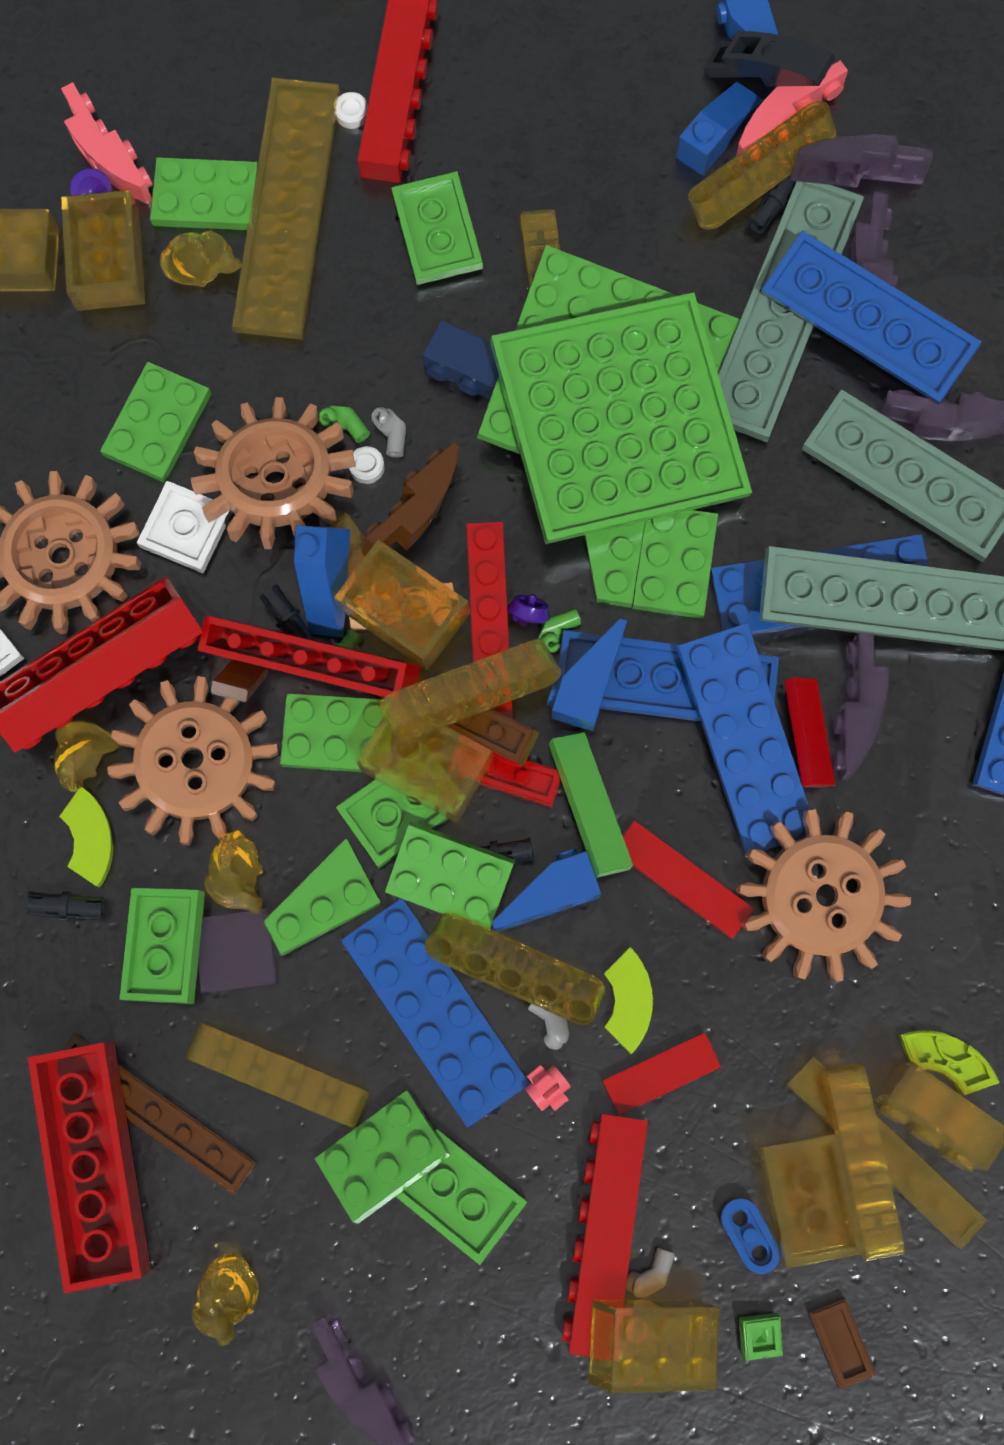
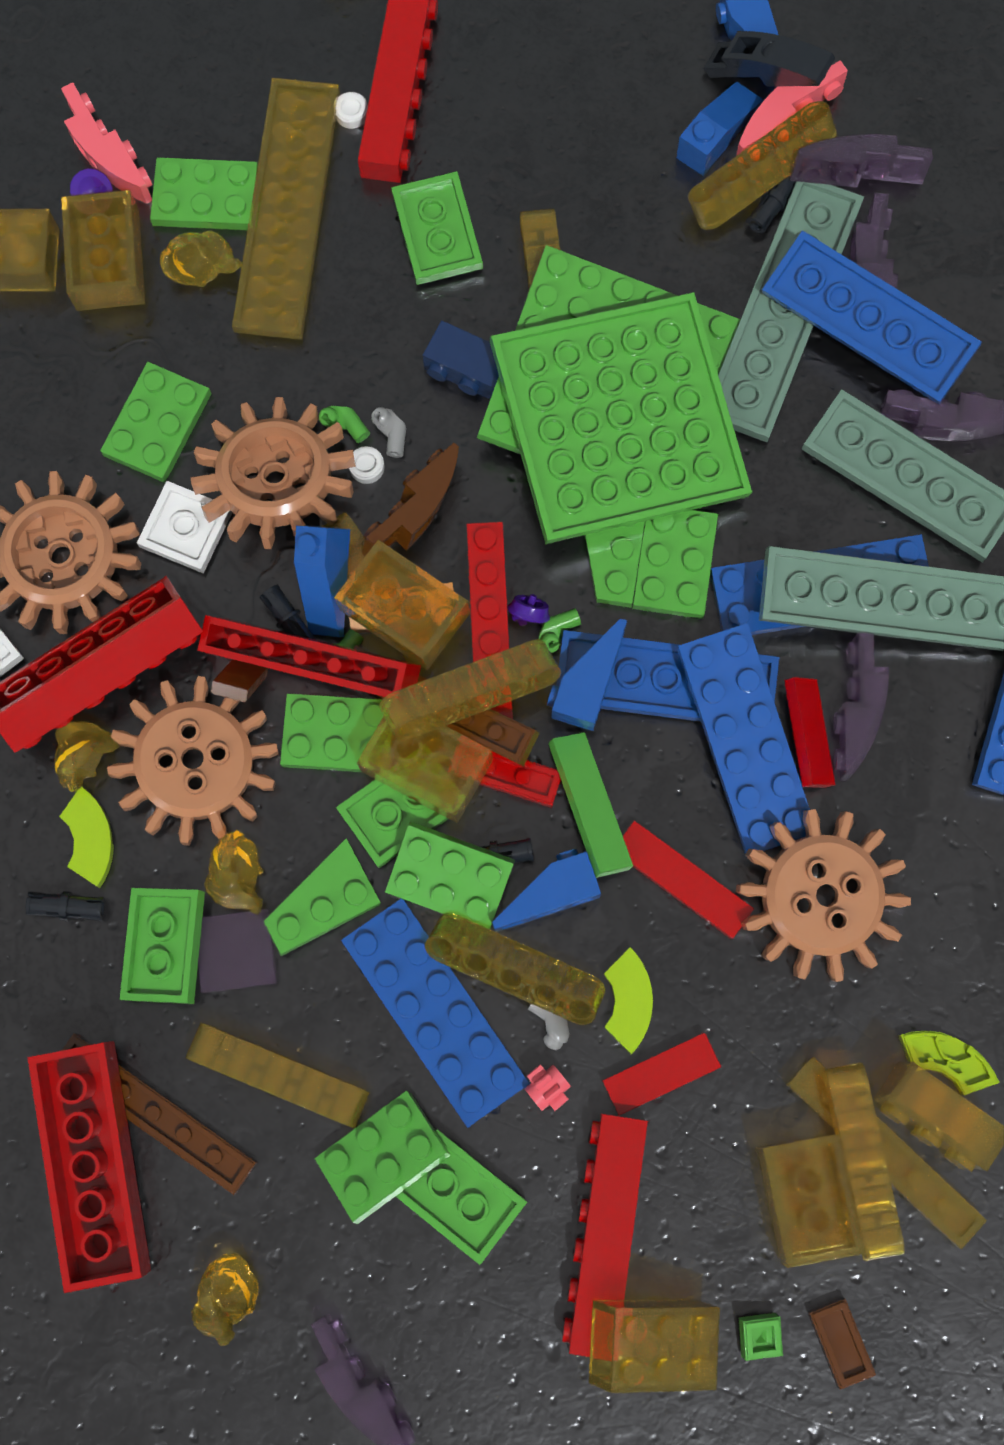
(652, 1279): light grey arm -> none
(749, 1235): blue plate -> none

